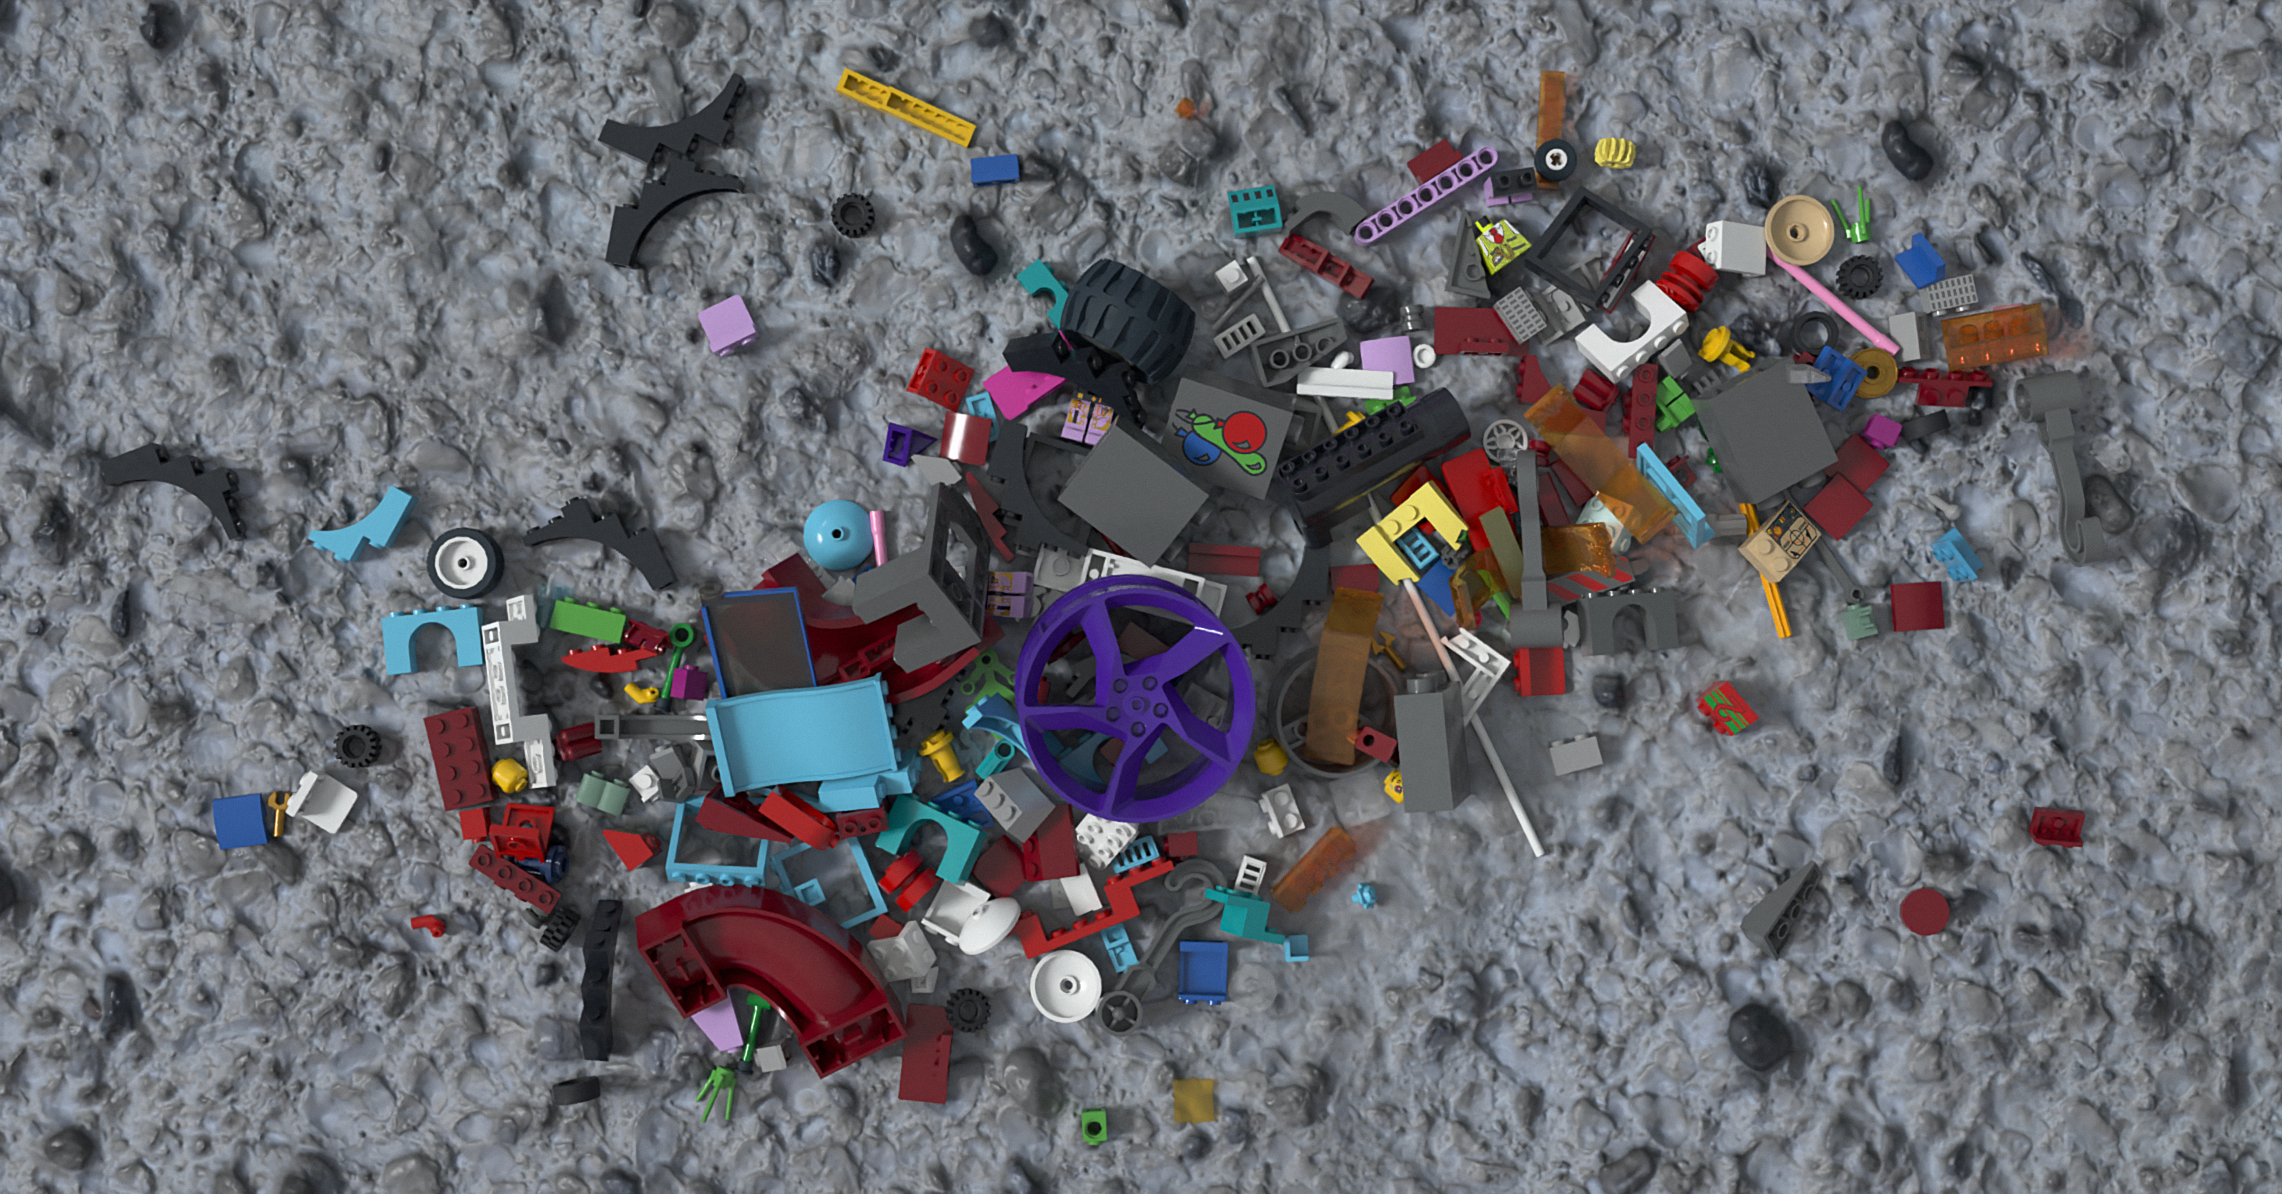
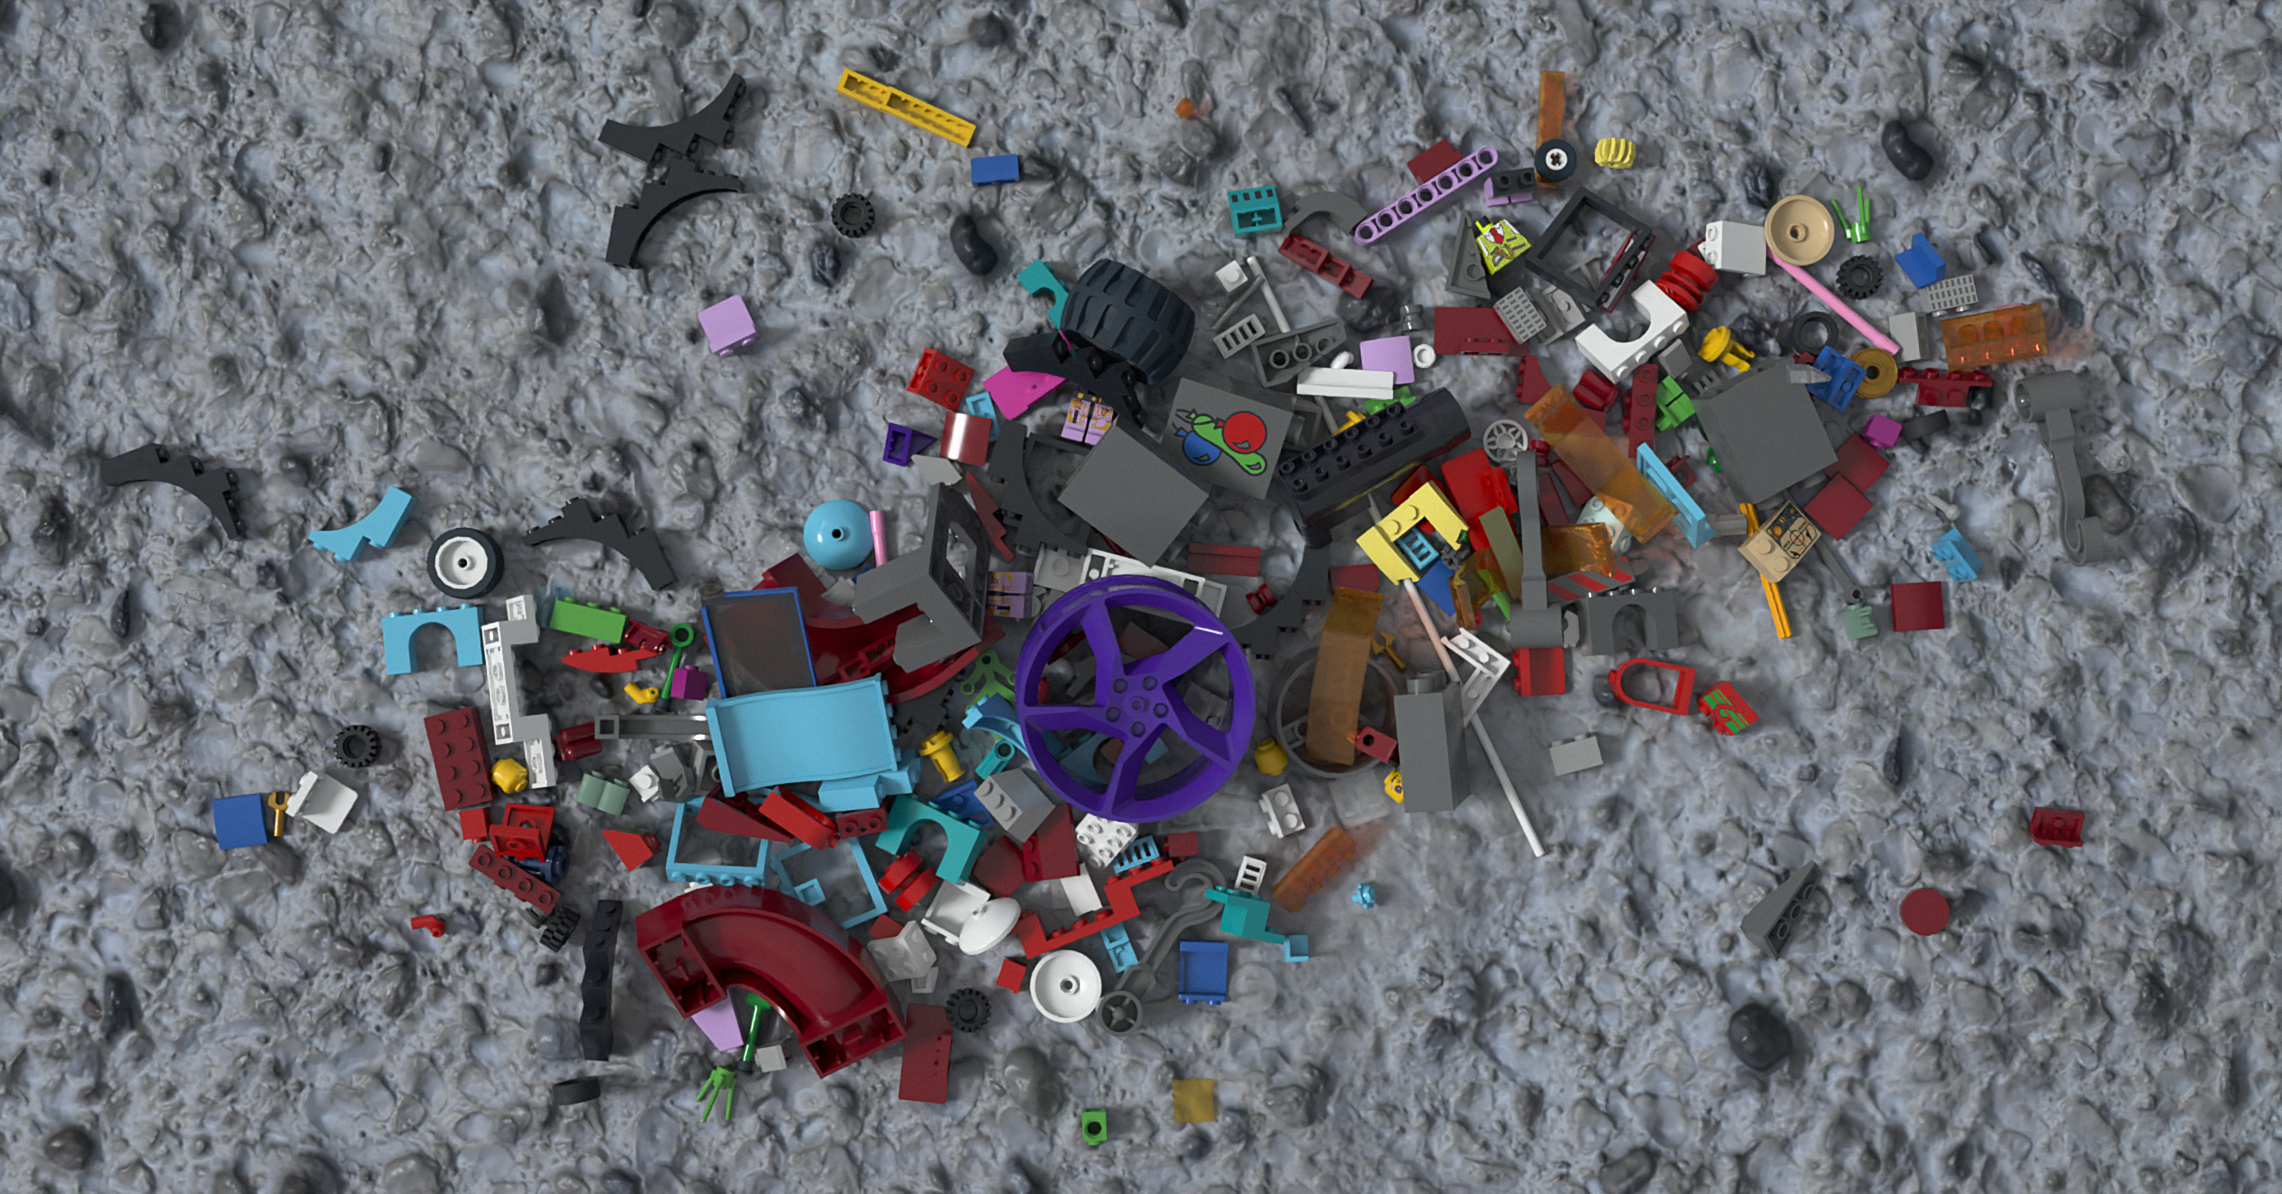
(1011, 974): none -> red panel
(1682, 691): none -> red window

